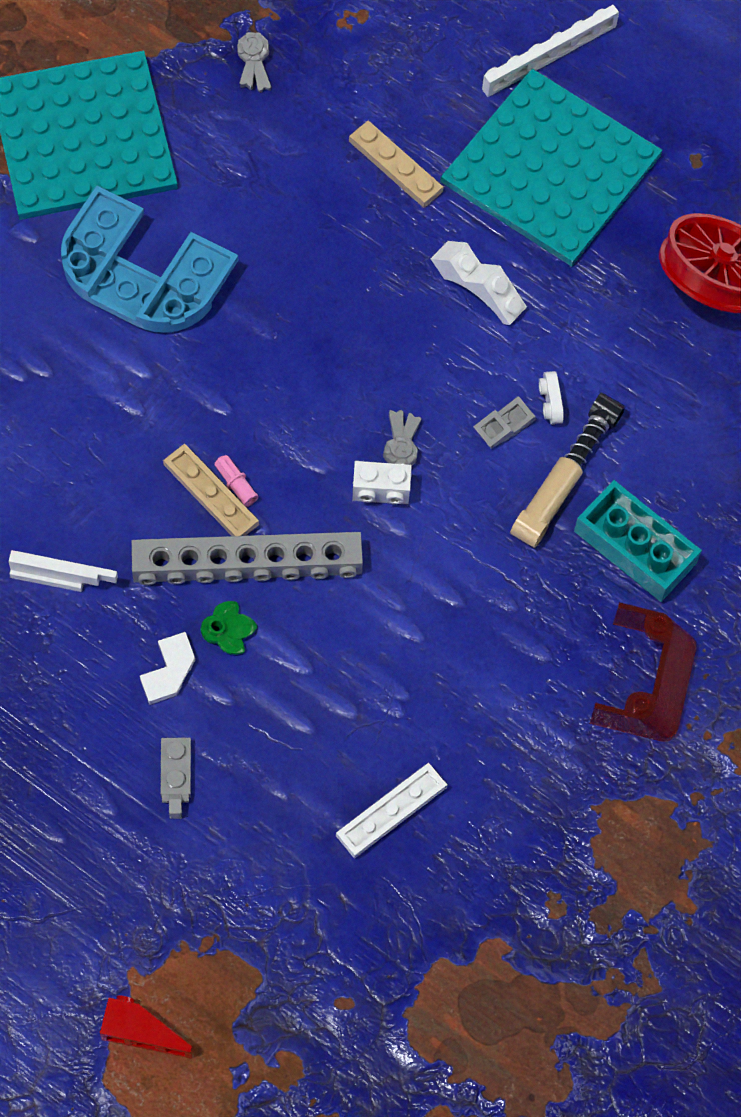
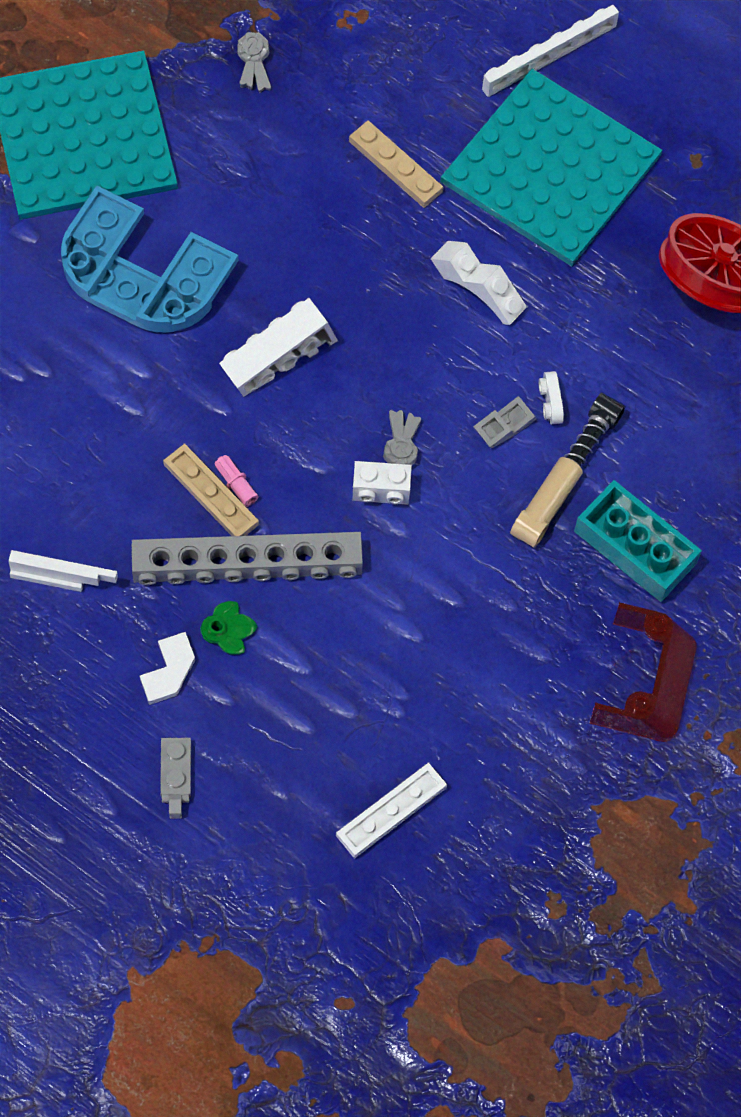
(136, 1027): red slope -> none
(278, 347): none -> white wedge

